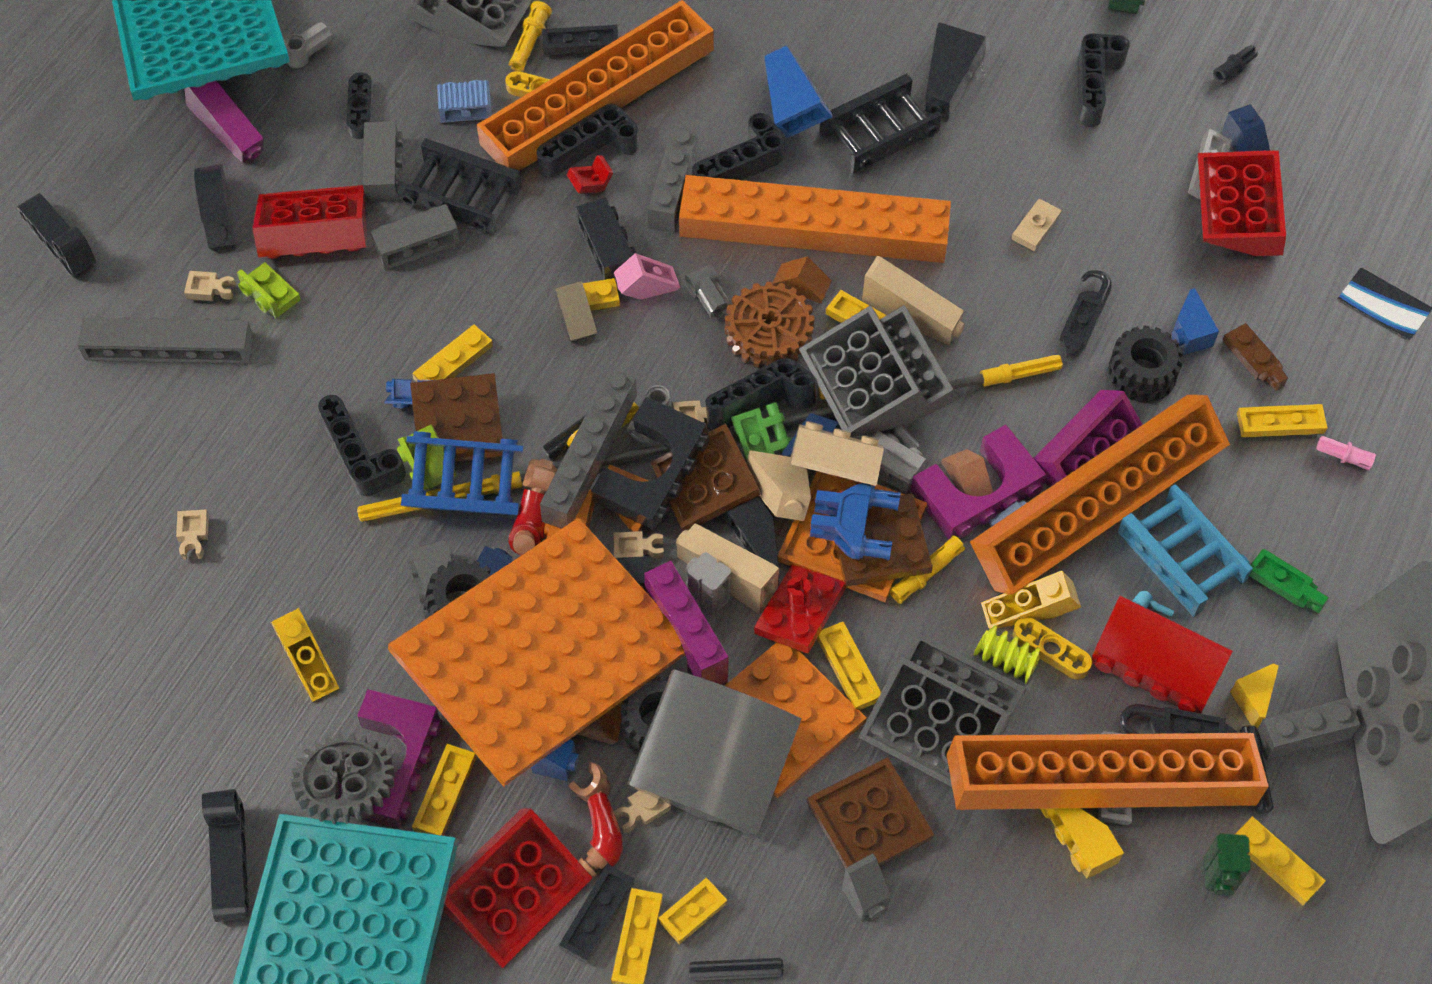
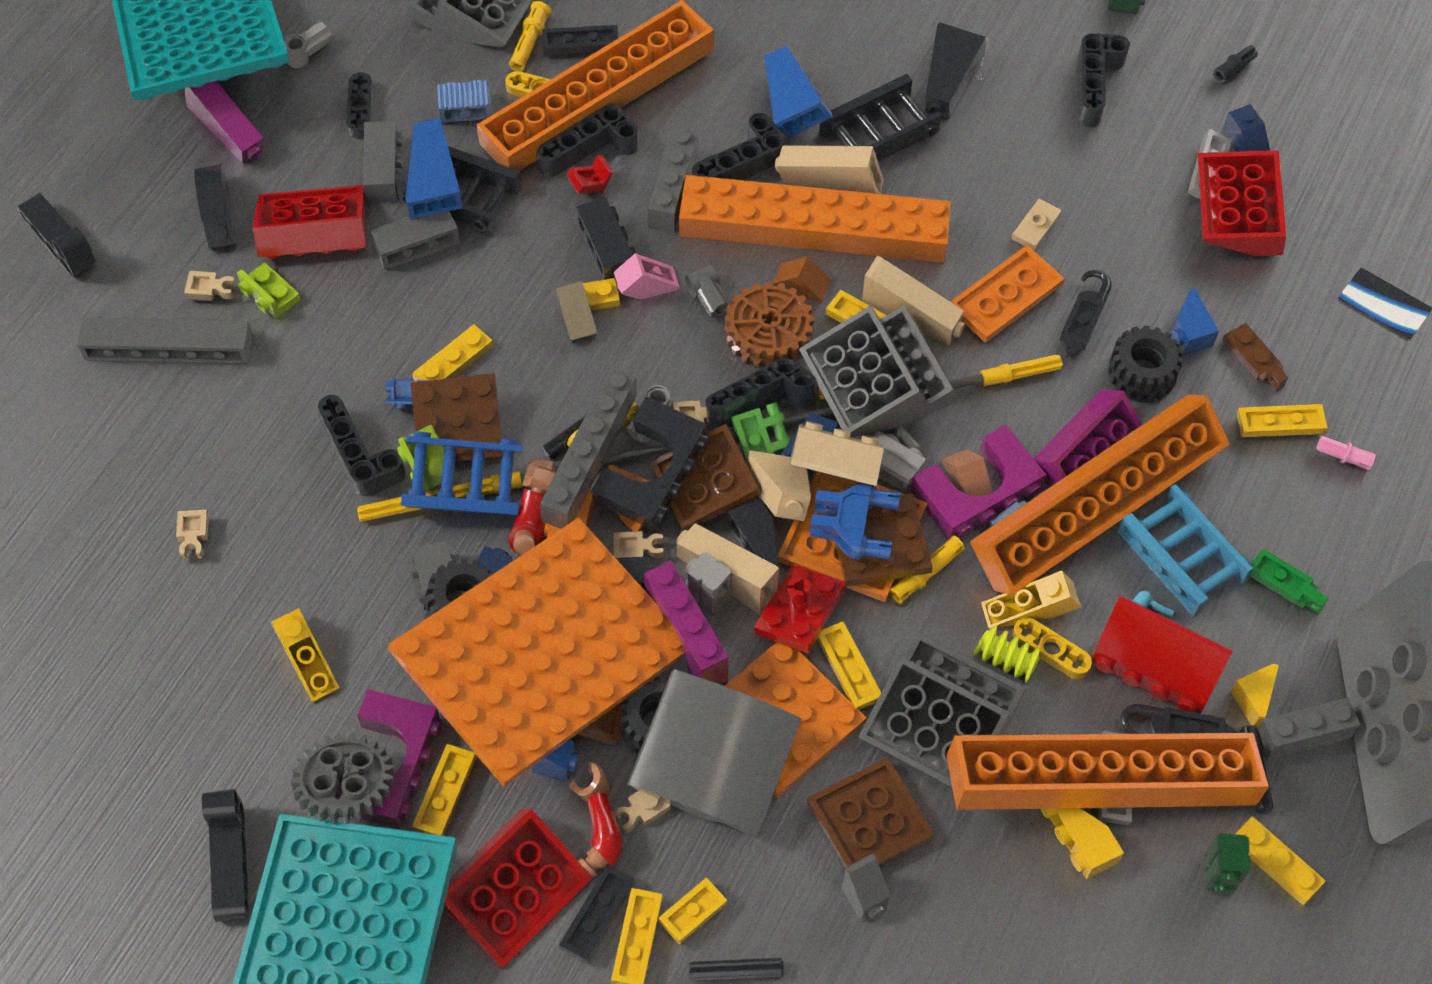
(431, 175): none -> blue slope
(831, 167): none -> tan slope
(1007, 293): none -> orange plate

